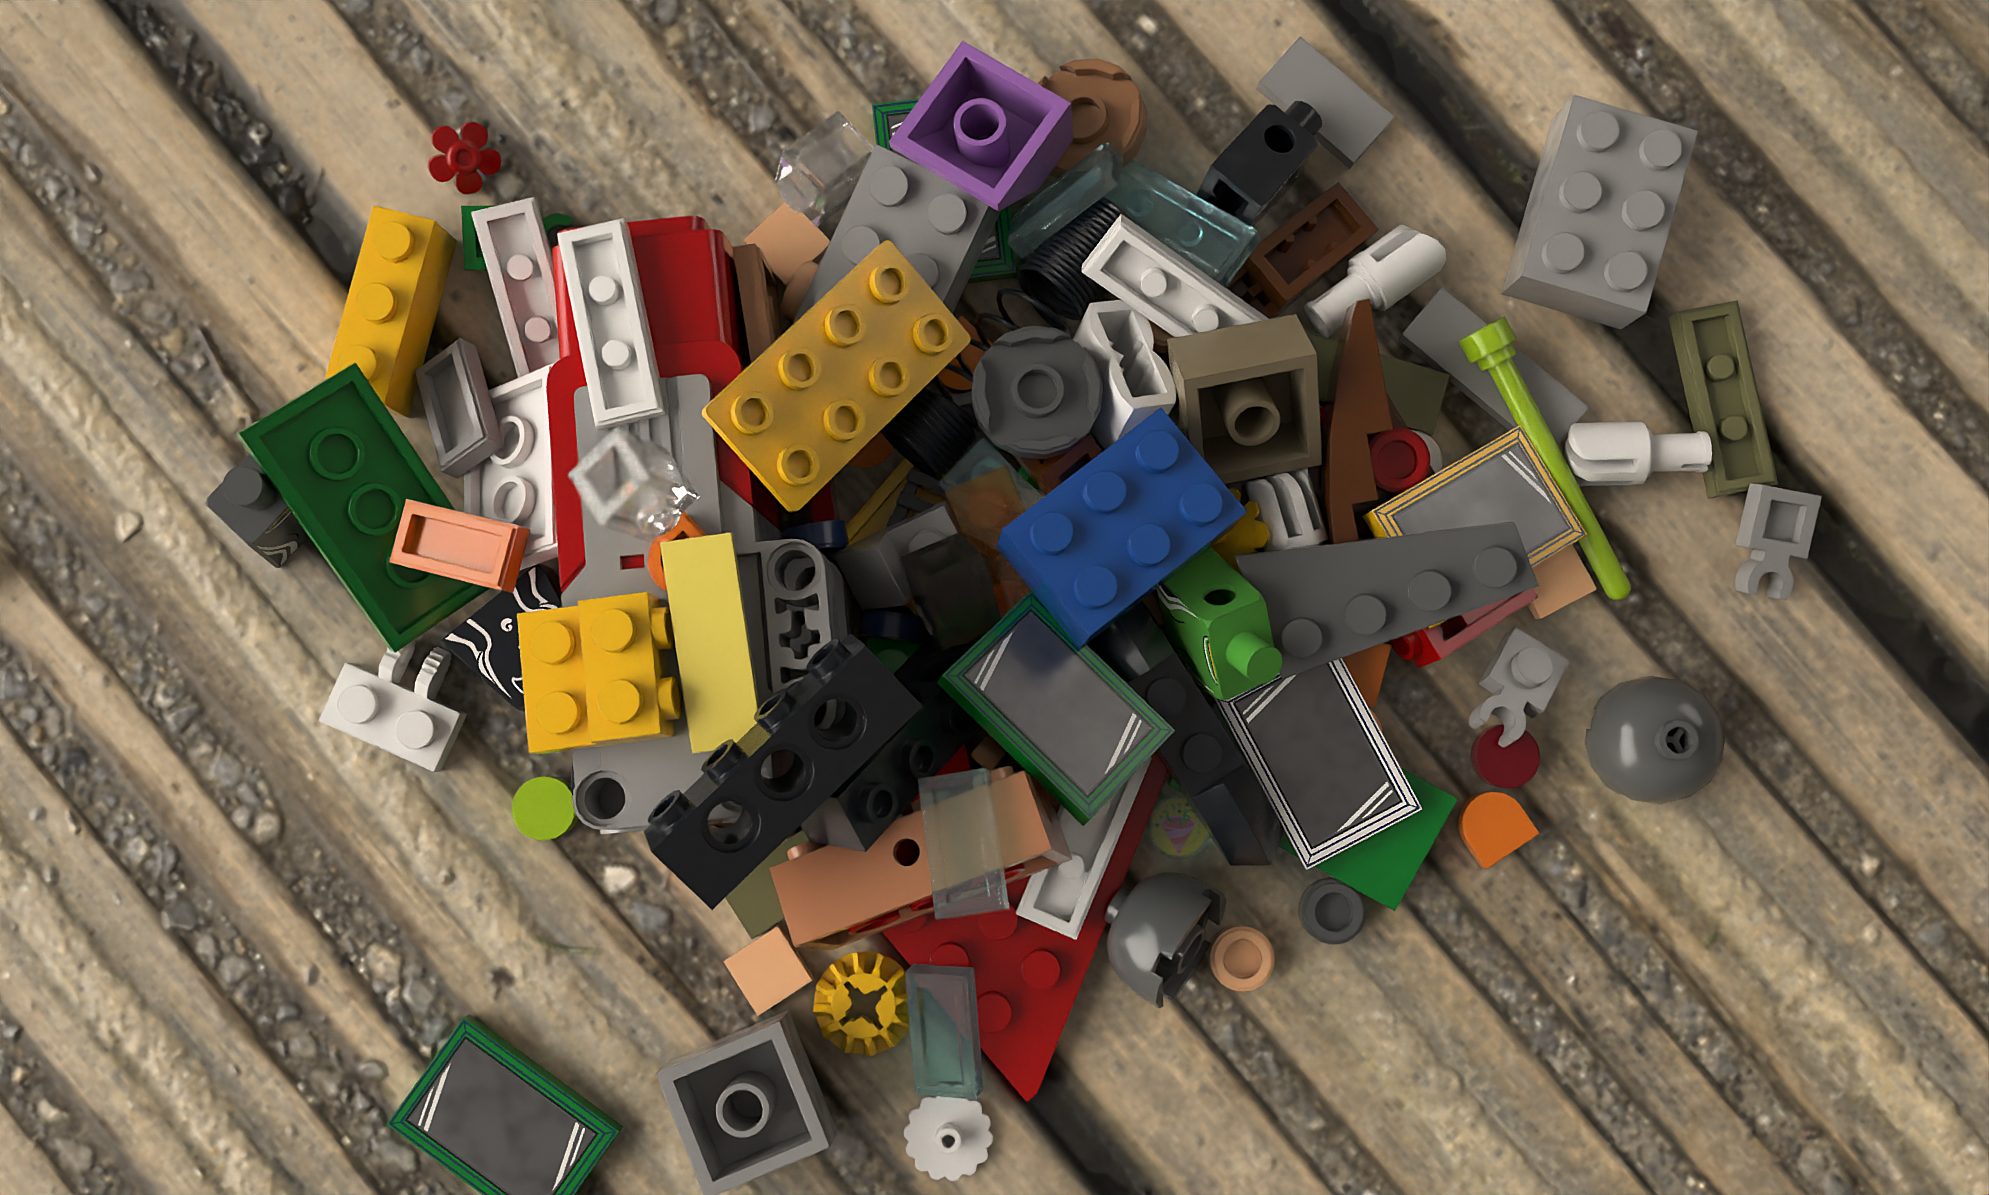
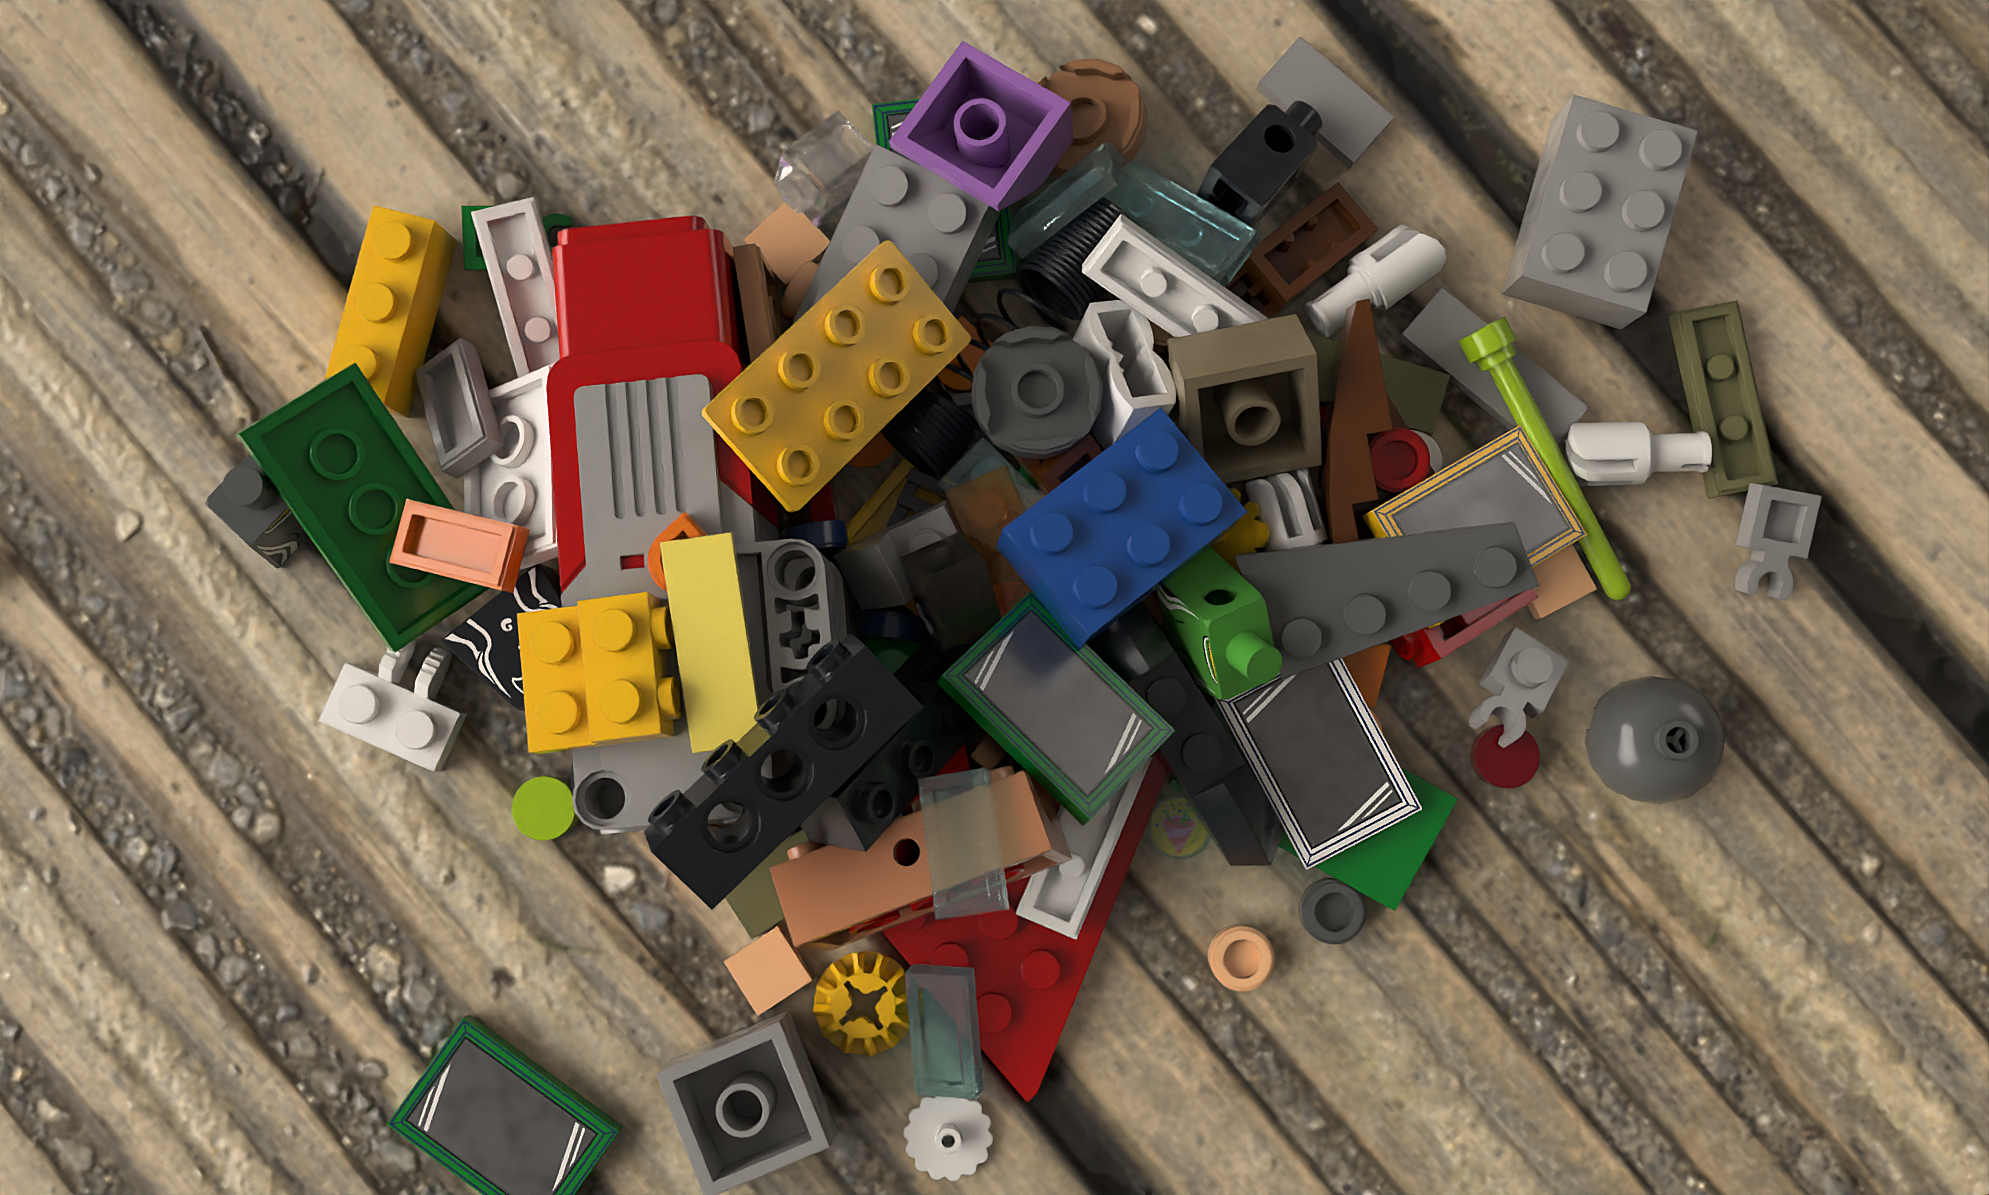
(463, 156): red plant -> none
(611, 323): white tile -> none
(633, 486): clear brick -> none
(1161, 933): dark grey cylinder -> none
(1493, 826): orange tile -> none

